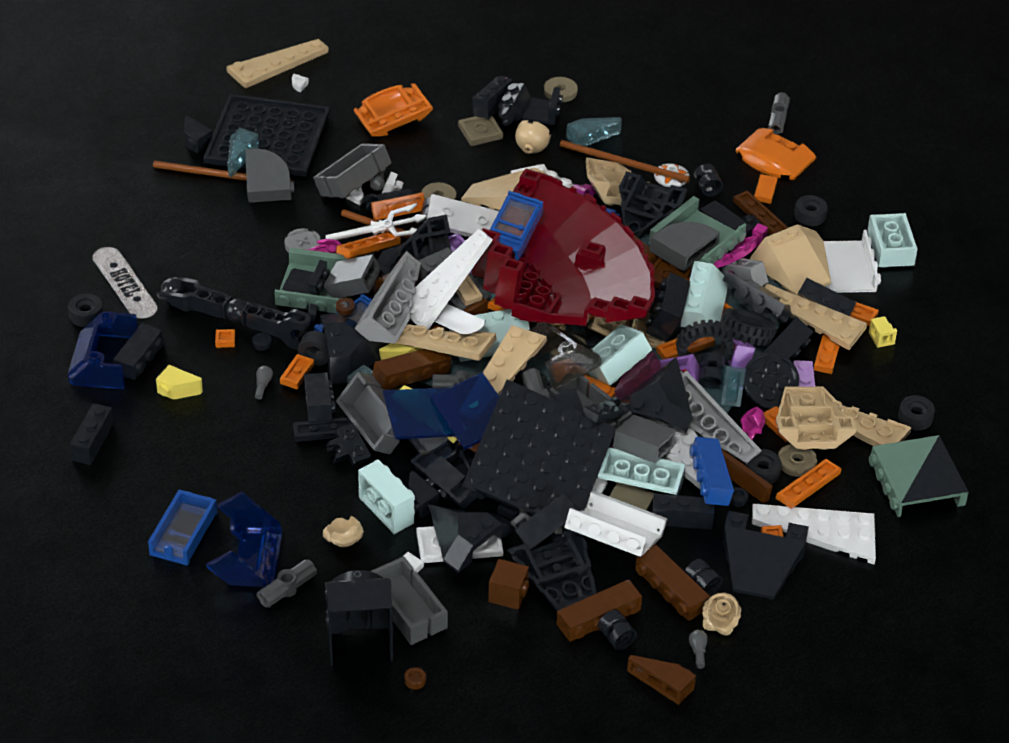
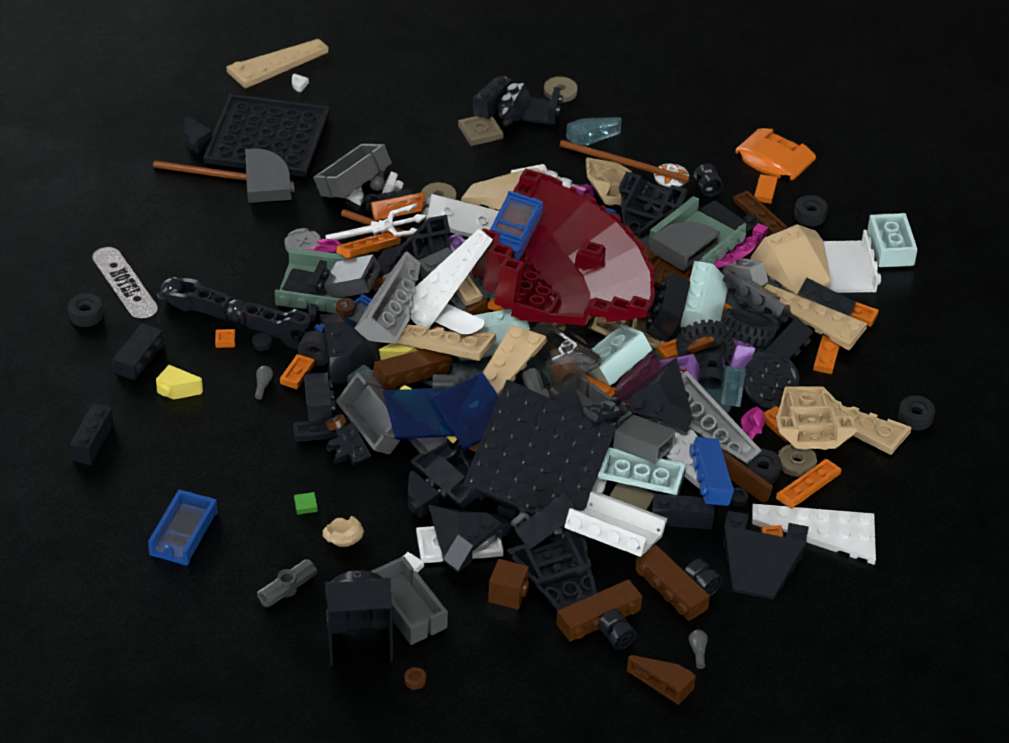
(87, 364): clear blue windscreen -> none
(239, 141): clear light blue slope -> none
(258, 546): clear blue windscreen -> none
(305, 503): none -> bright green tile
(335, 422): none -> reddish brown tile
(386, 496): light aqua brick -> none
(392, 109): orange slope -> none
(532, 137): tan cylinder -> none
(719, 616): tan hair -> none
(779, 113): dark grey piece -> none
(805, 372): lavender plate -> none
(882, 332): light yellow brick -> none
(917, 472): panel -> none

